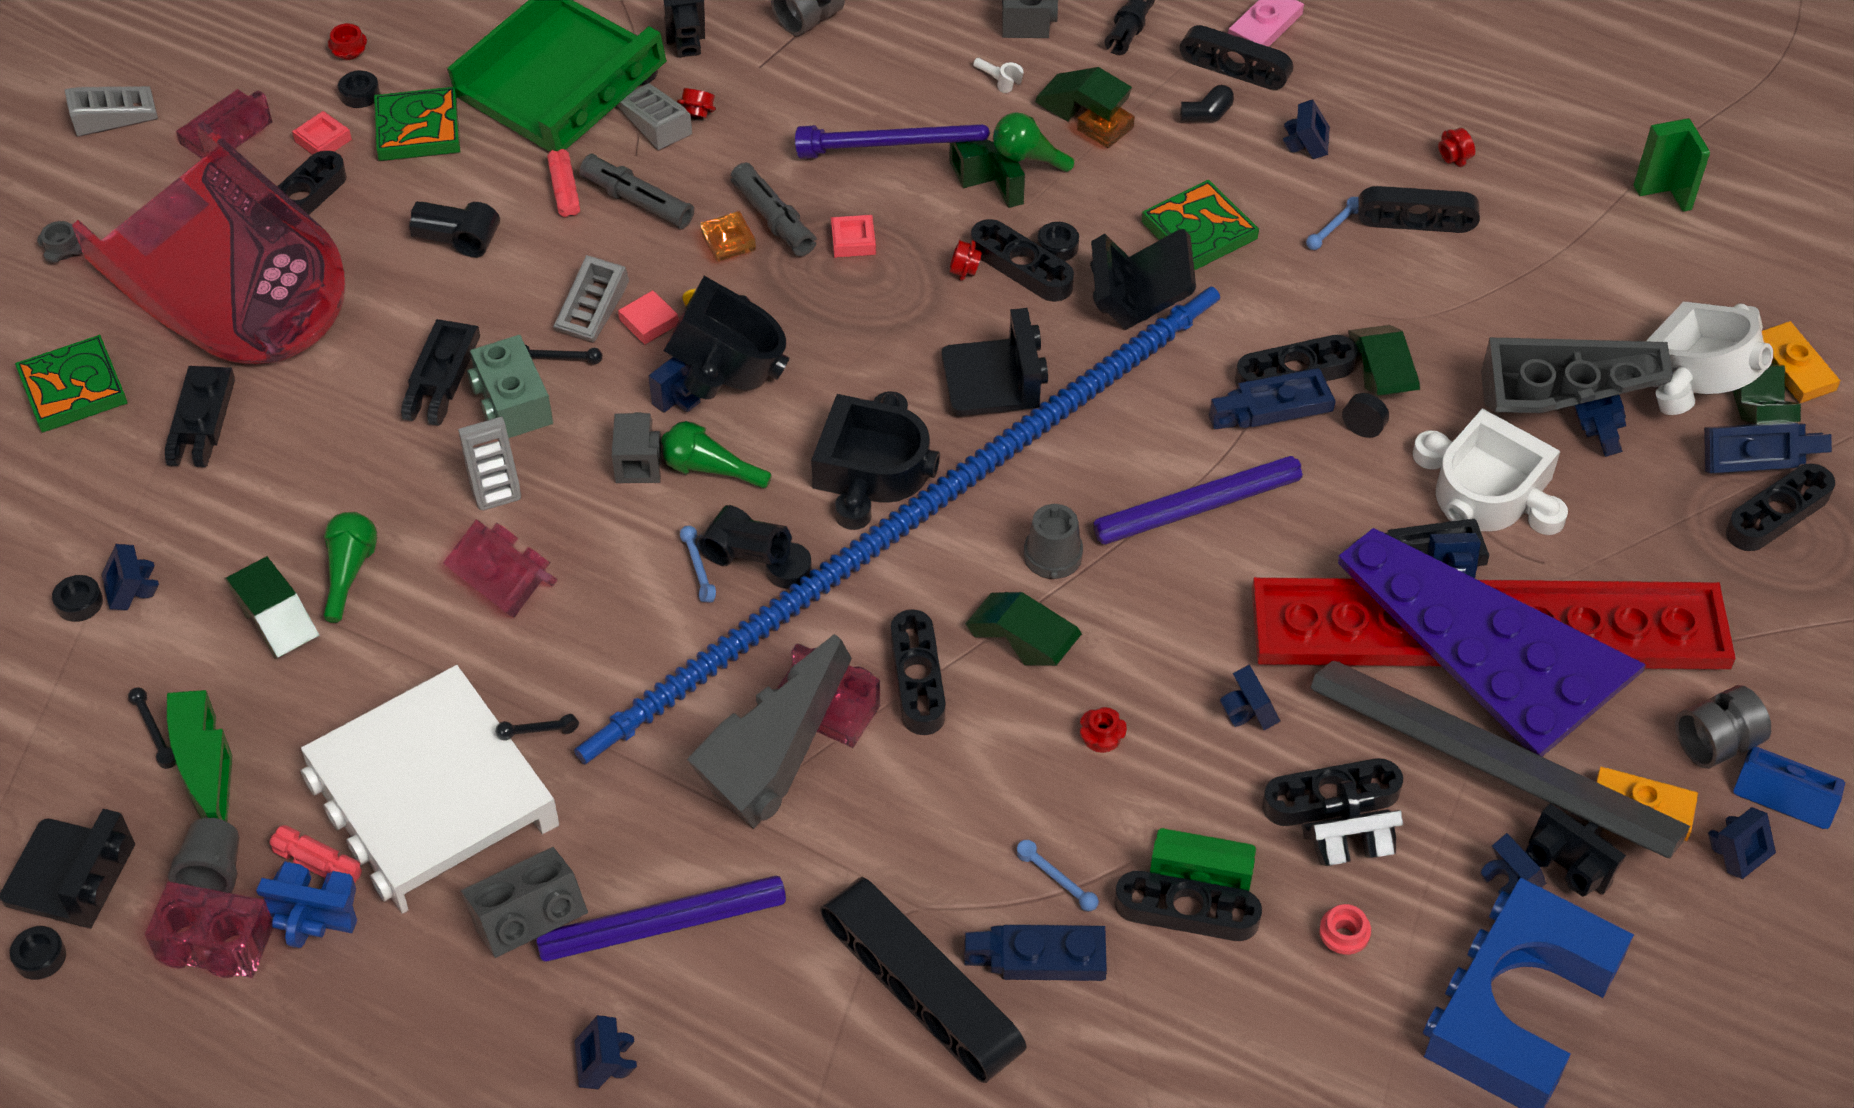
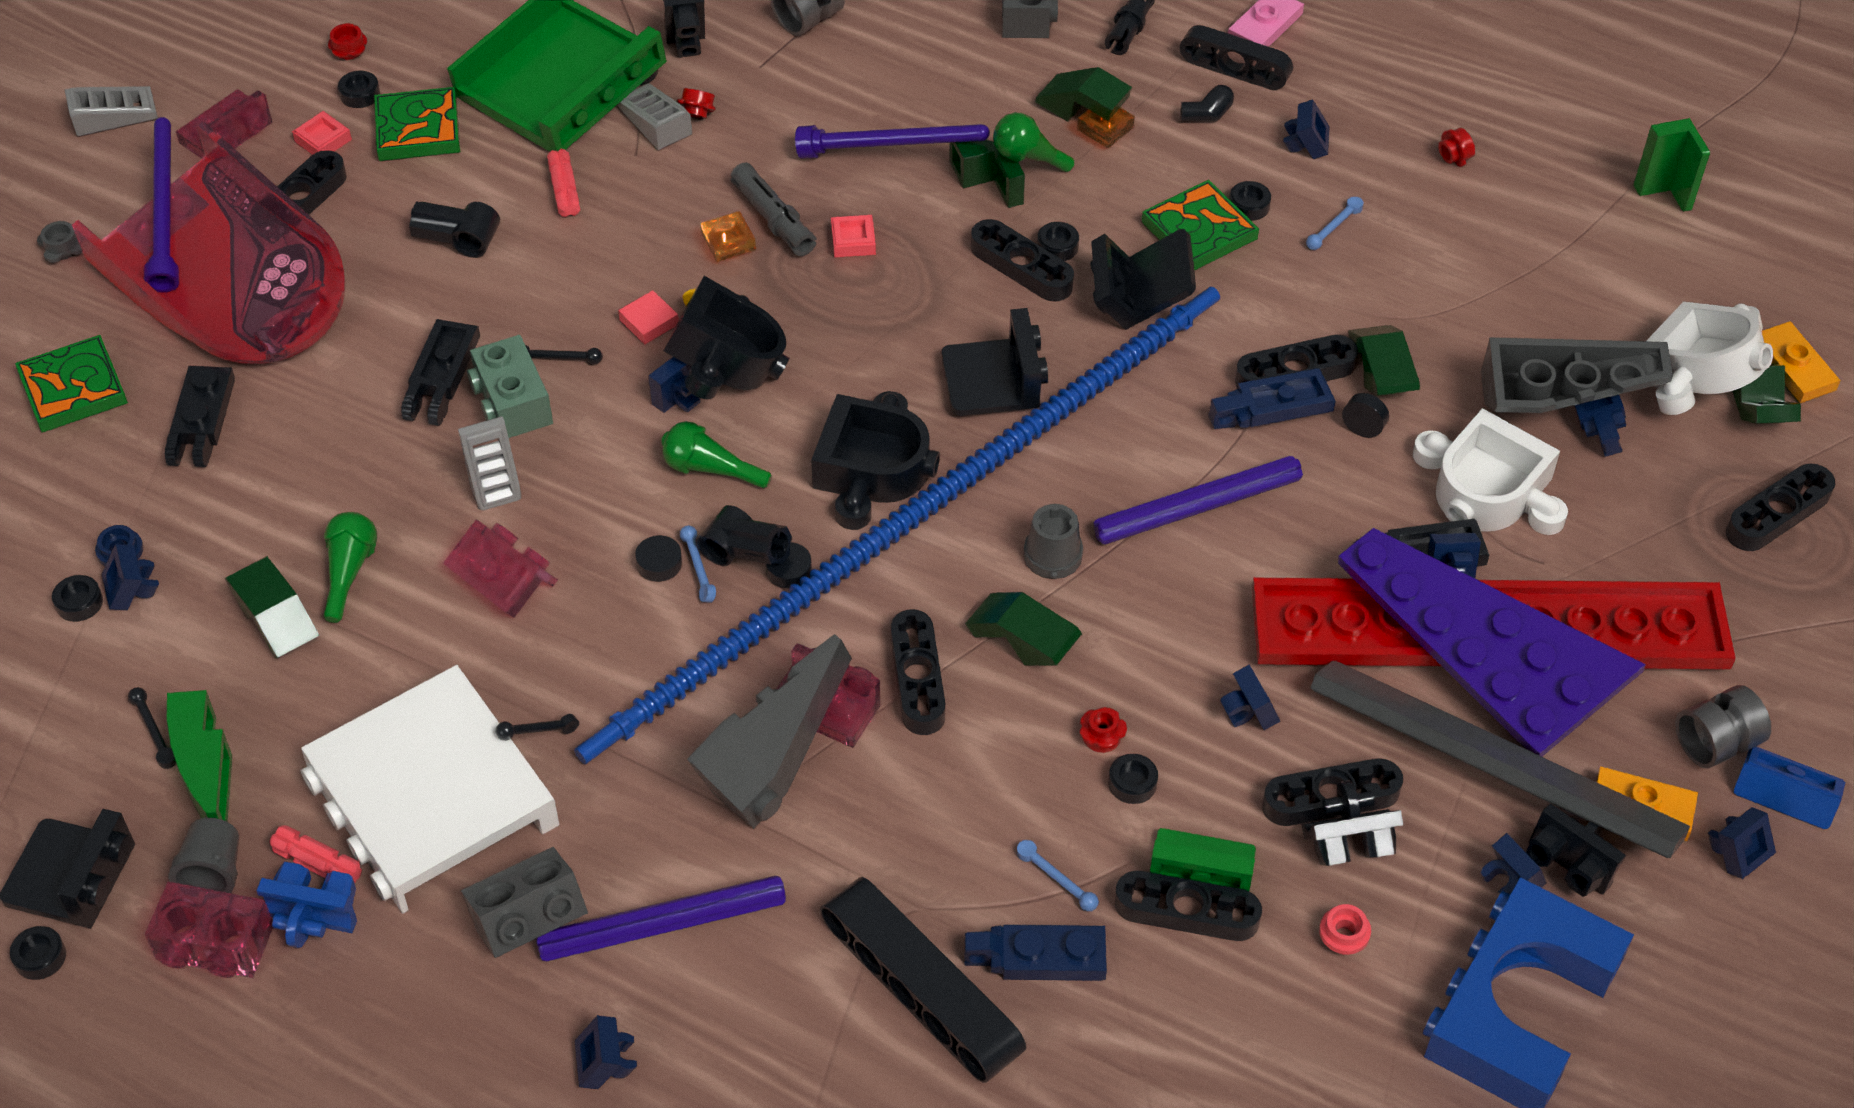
(117, 535): none -> dark blue plate
(161, 270): none -> dark purple piece
(592, 270): light grey slope -> none
(622, 183): dark grey pin -> none
(635, 449): dark grey brick -> none
(658, 558): none -> black tile
(965, 259): red plate -> none
(1005, 75): white hand -> none
(1133, 778): none -> black tile
(1251, 199): none -> black tile
(1388, 217): black beam -> none
(1761, 446): dark blue hinge -> none

